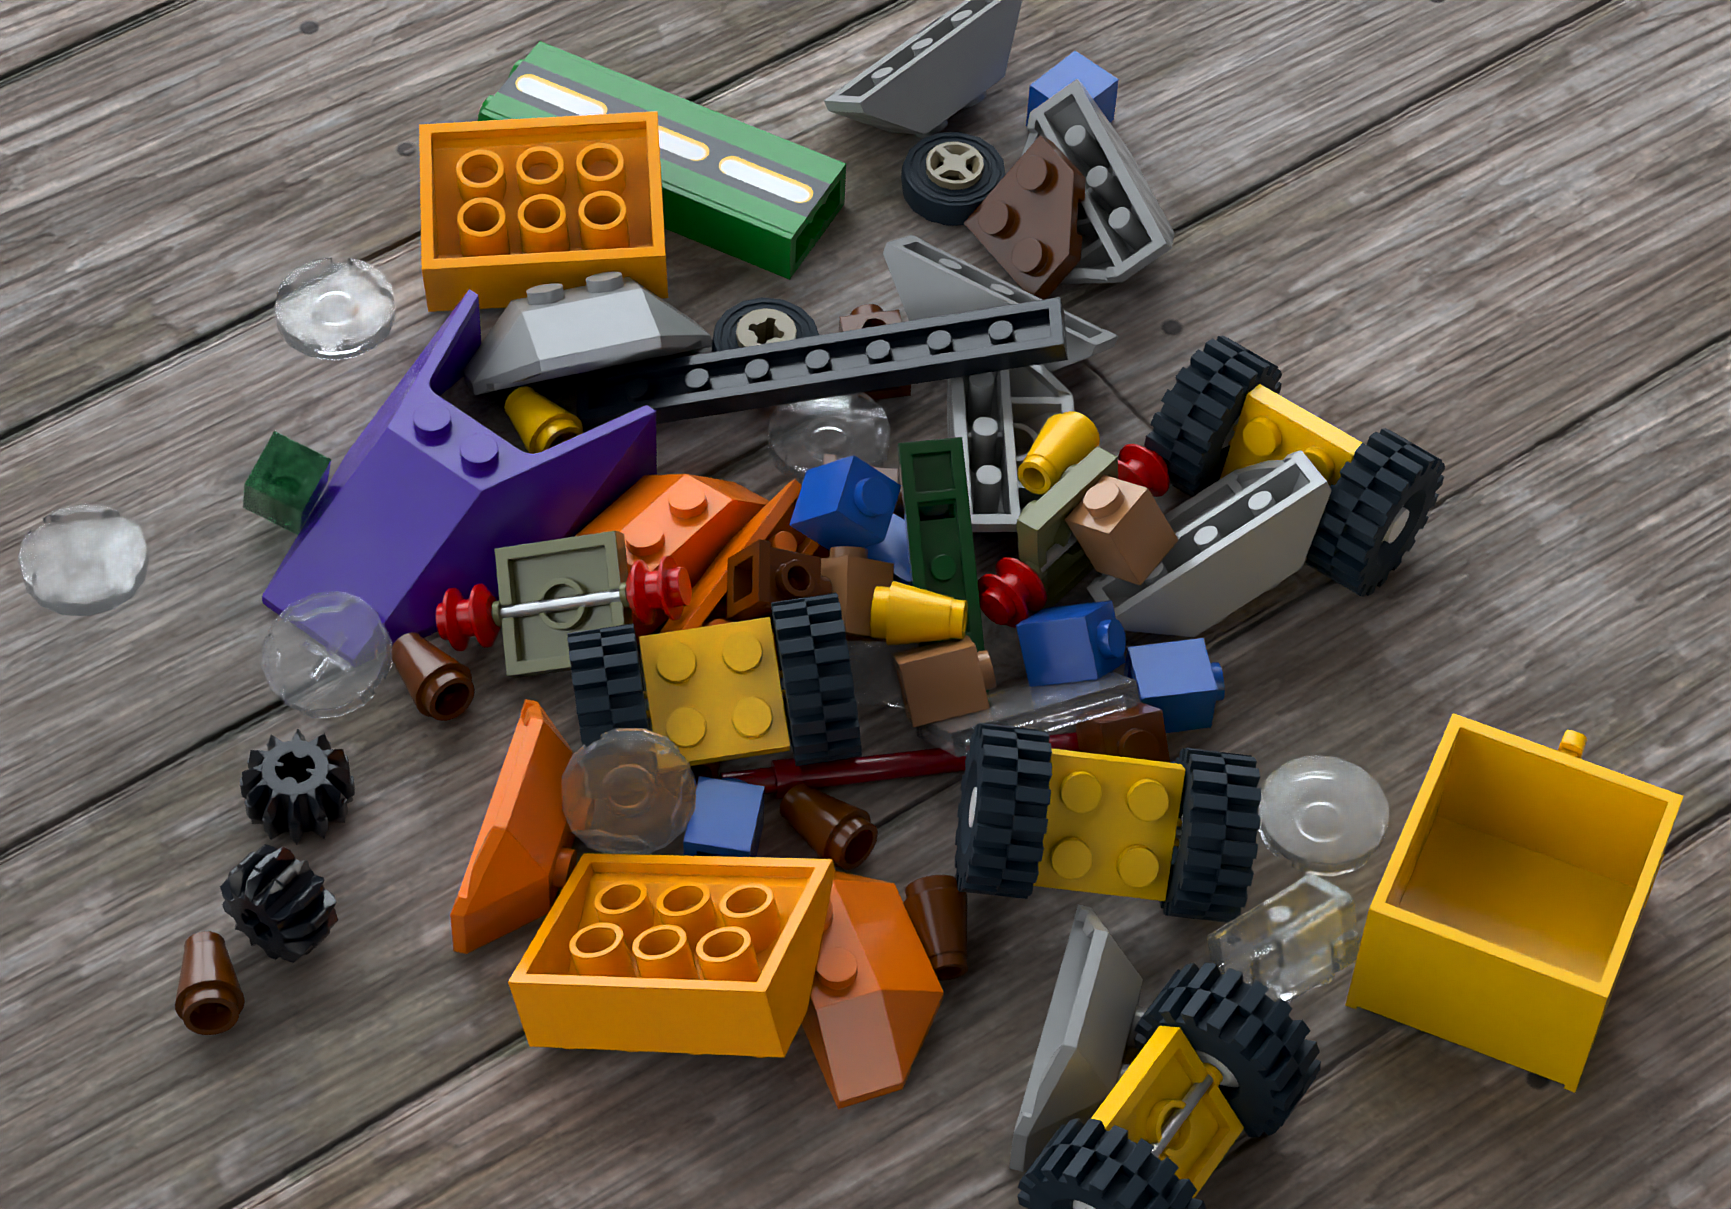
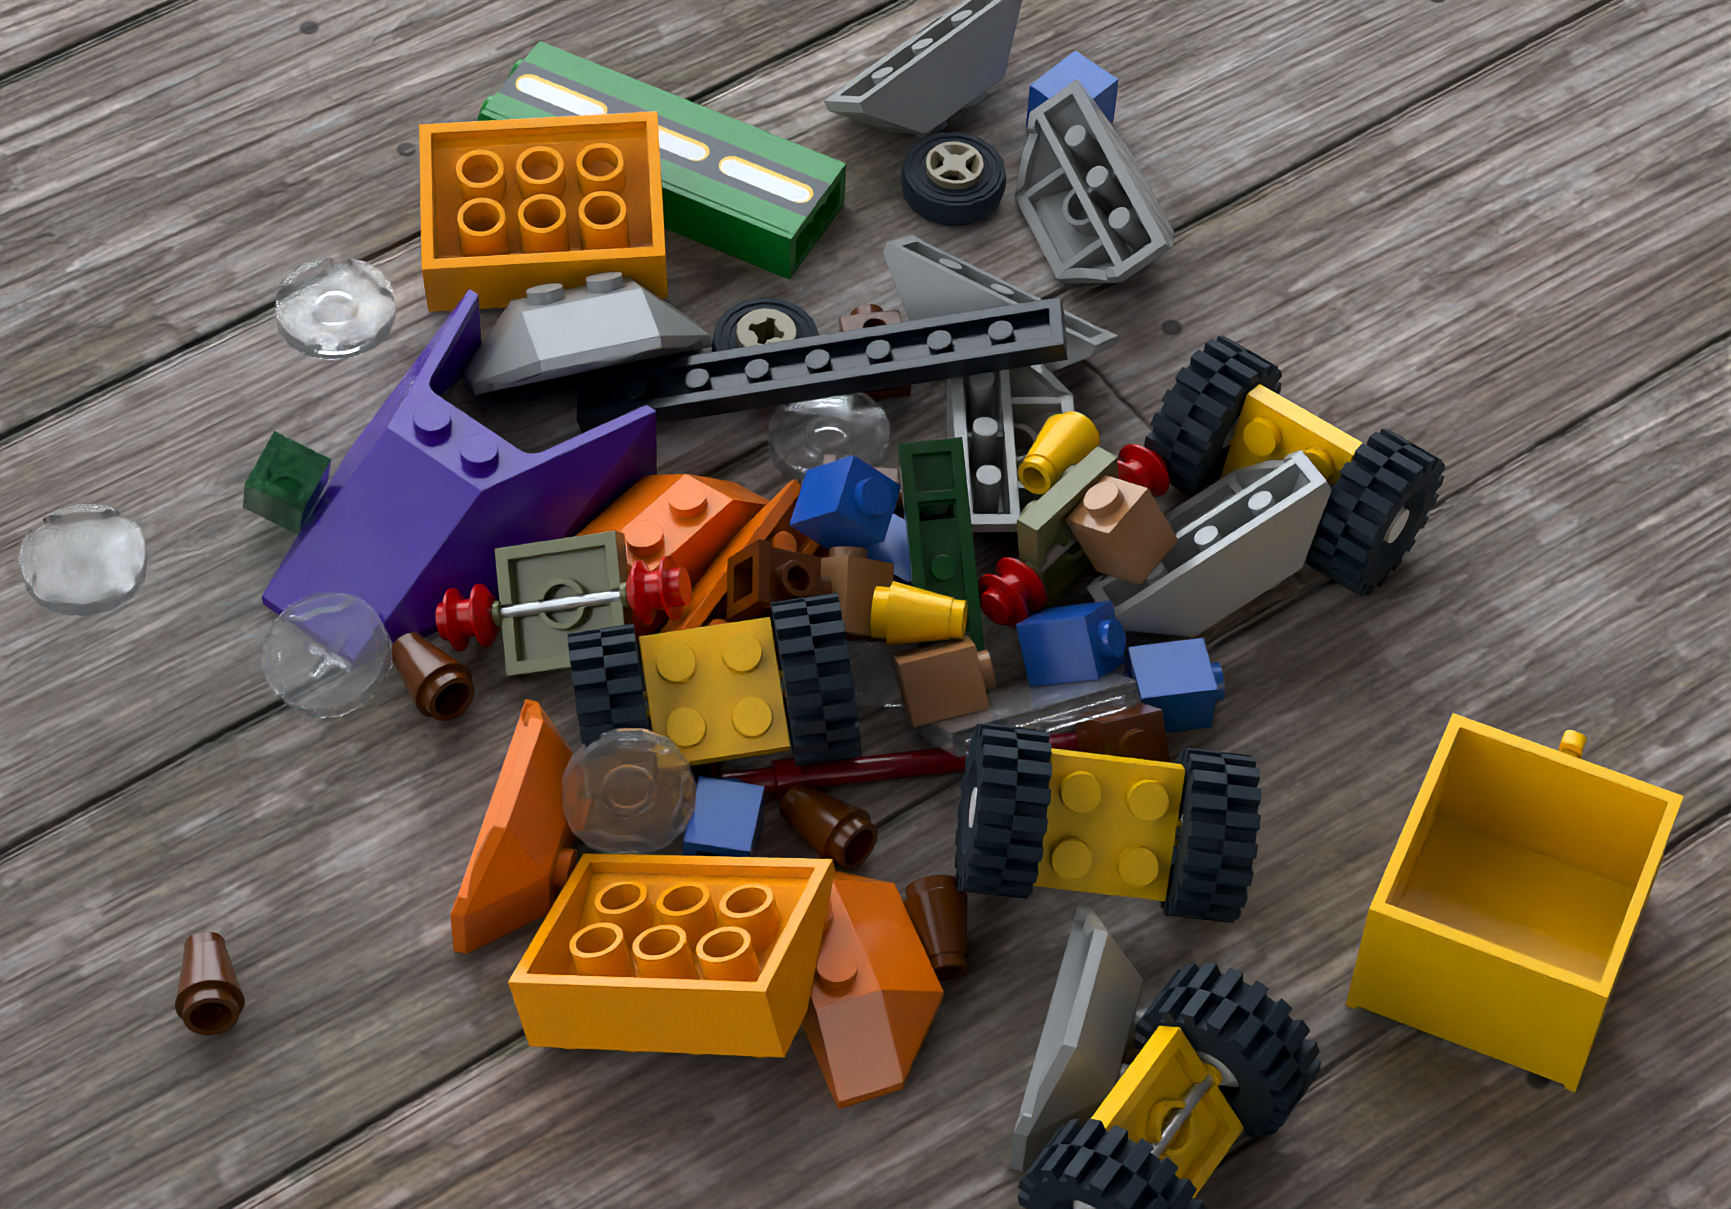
(279, 903): black gear -> none
(297, 786): black gear -> none
(539, 420): yellow cone -> none
(1033, 219): reddish brown plate -> none
(1290, 939): clear brick -> none
(1323, 815): clear tile -> none

